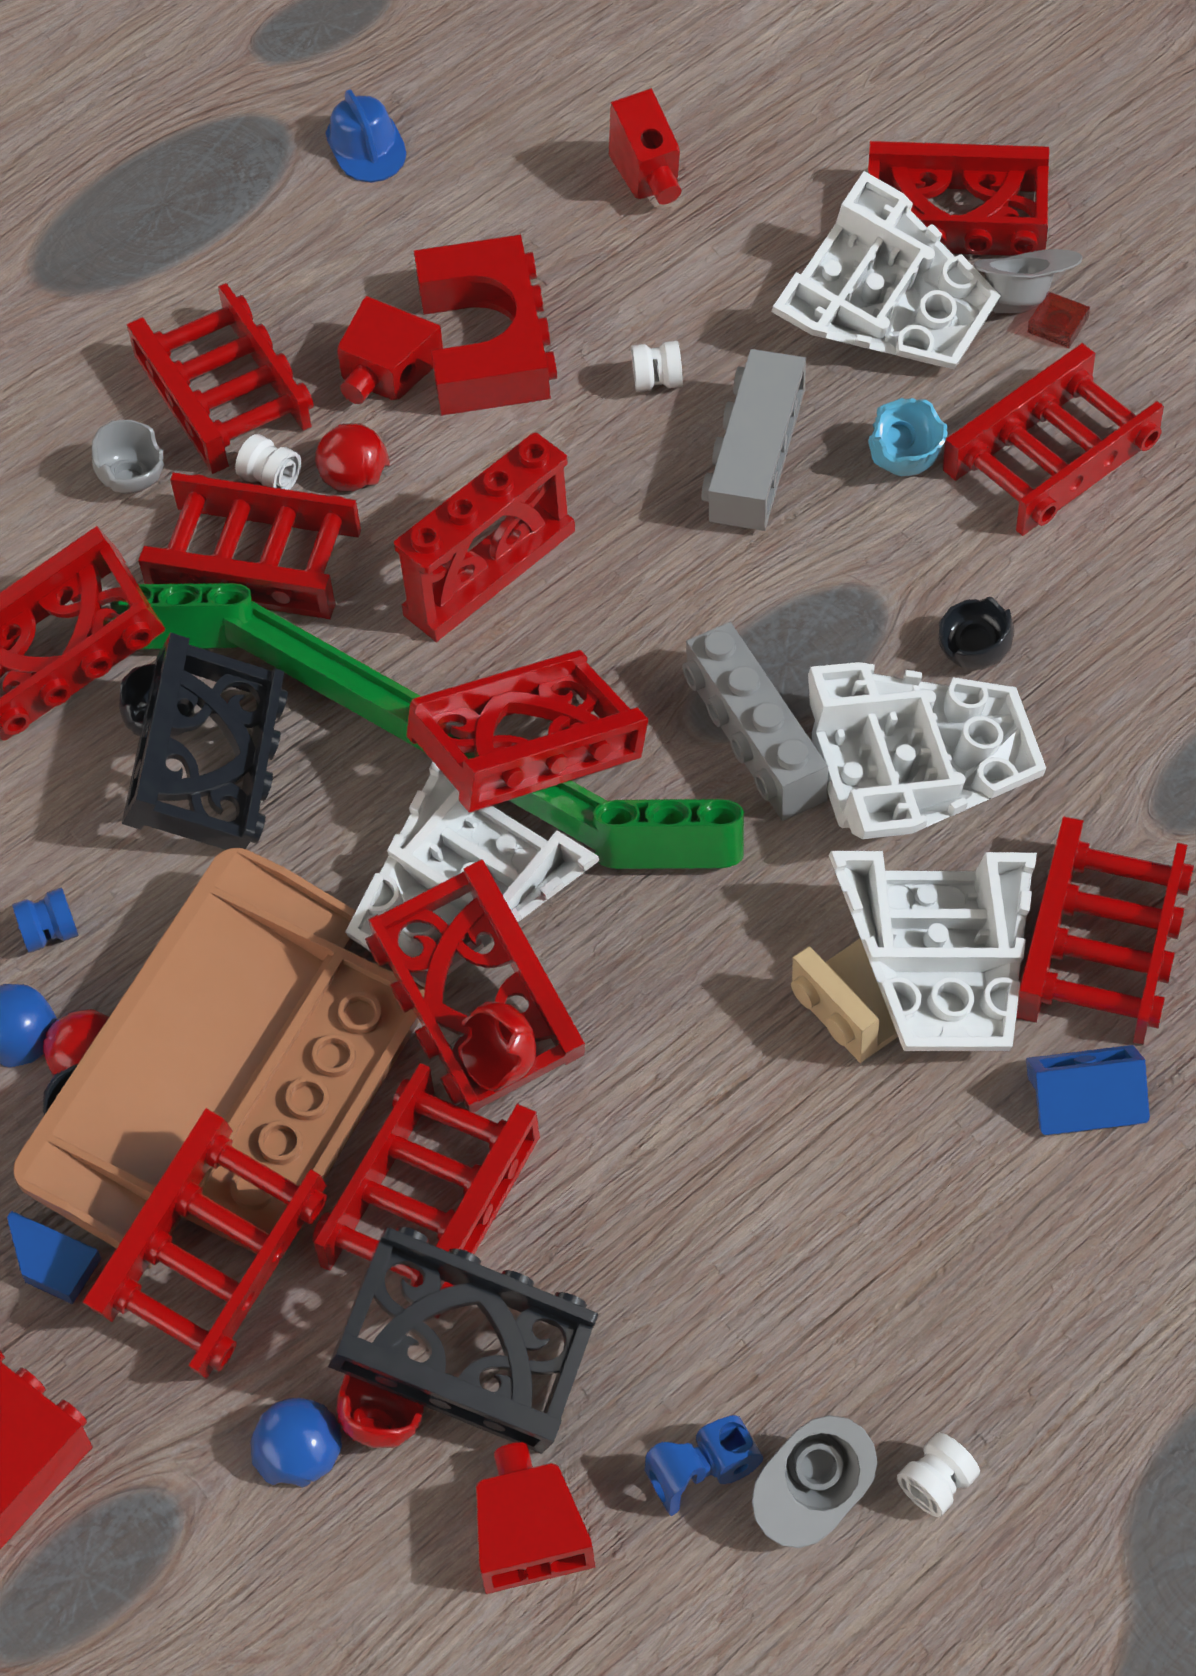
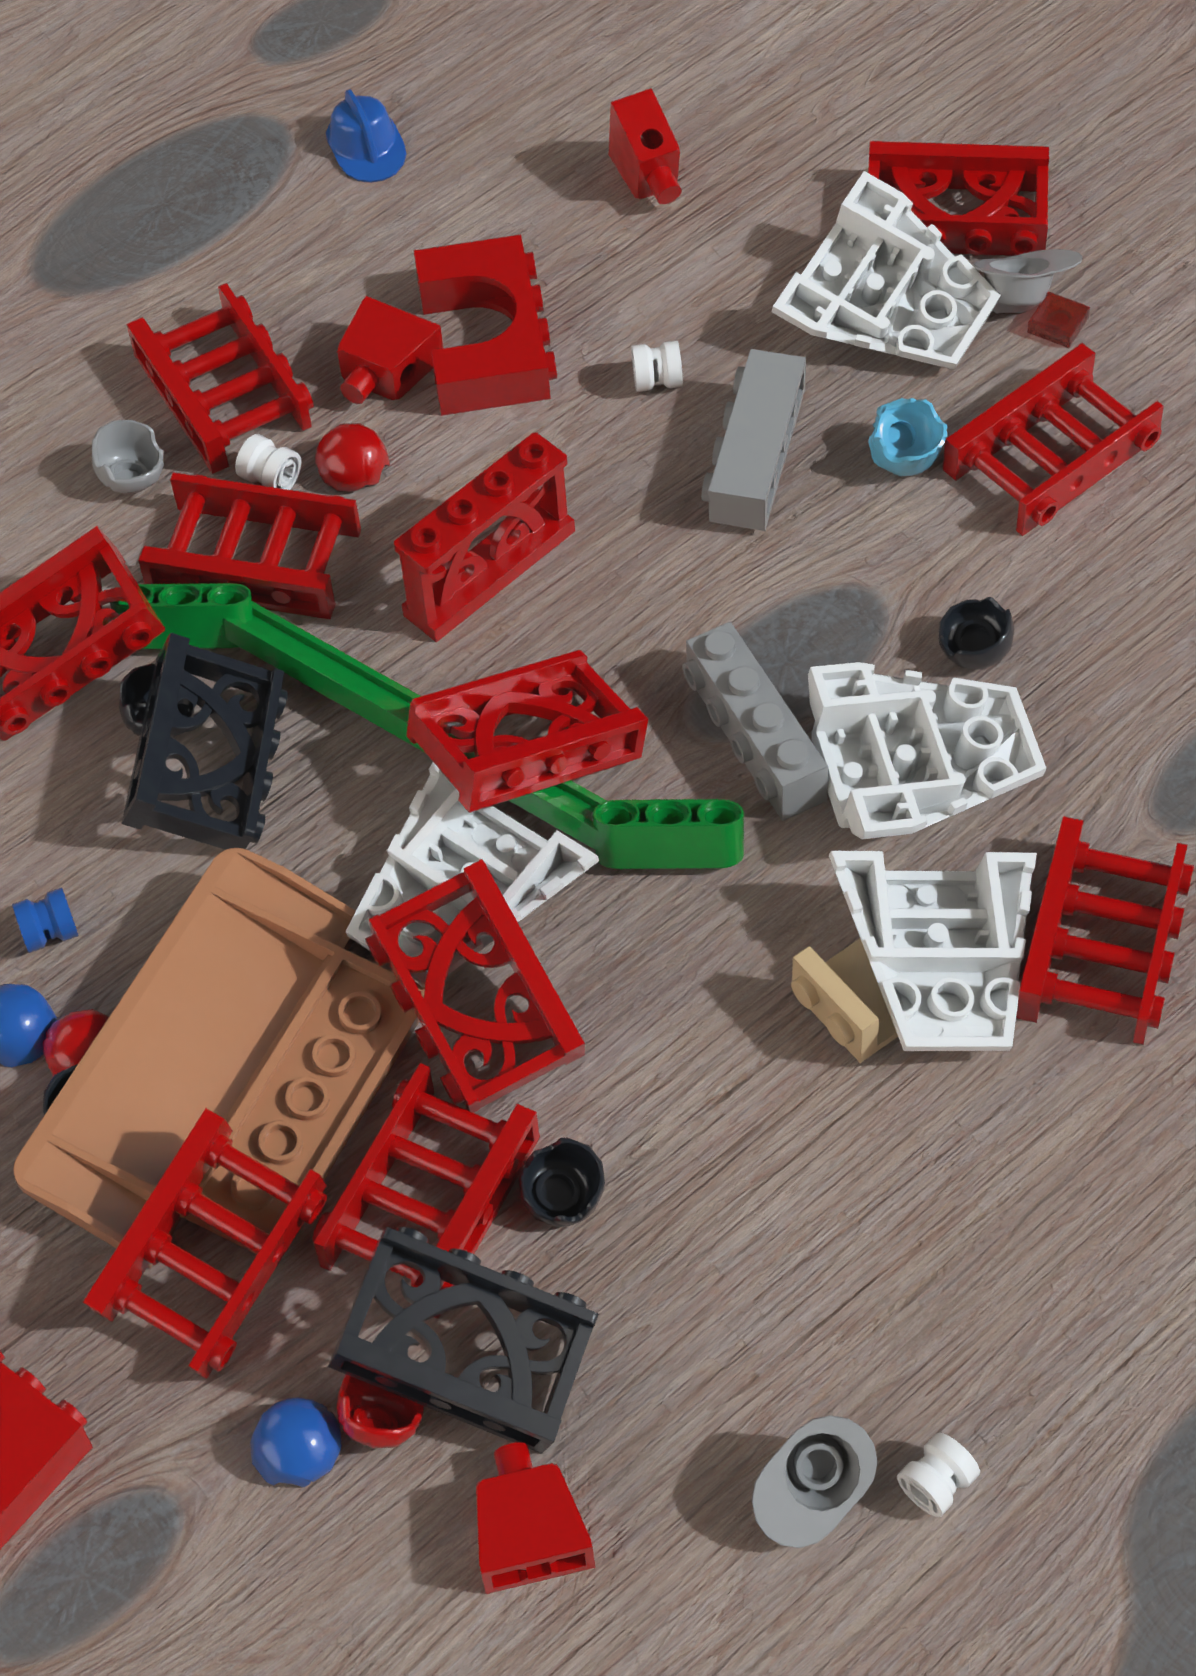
(51, 1258): blue tile -> none
(498, 1045): red hair -> none
(562, 1183): none -> black hair
(721, 1451): blue leg -> none
(1089, 1089): blue panel -> none

